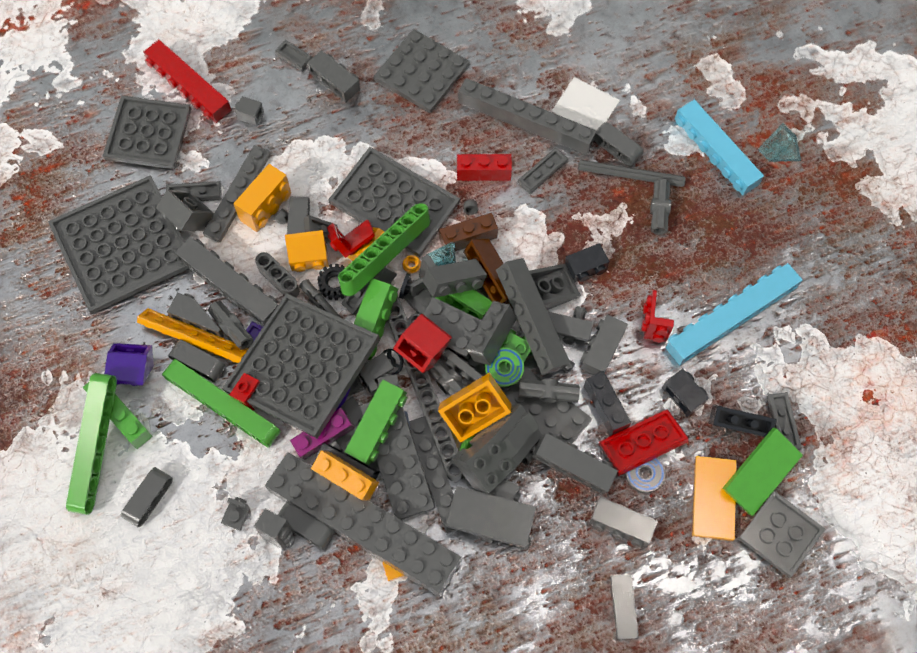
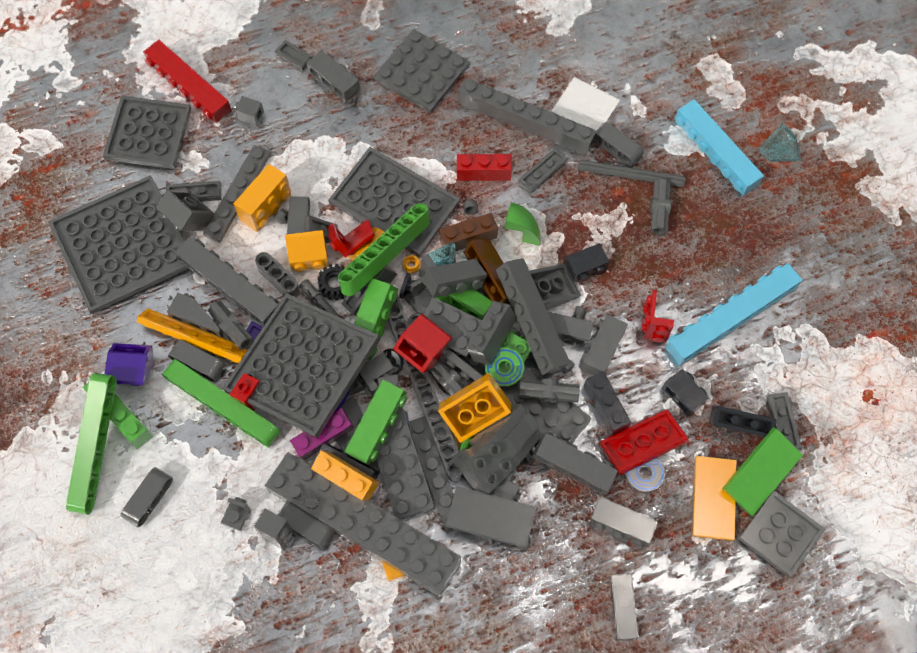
(522, 220): none -> bright green brick

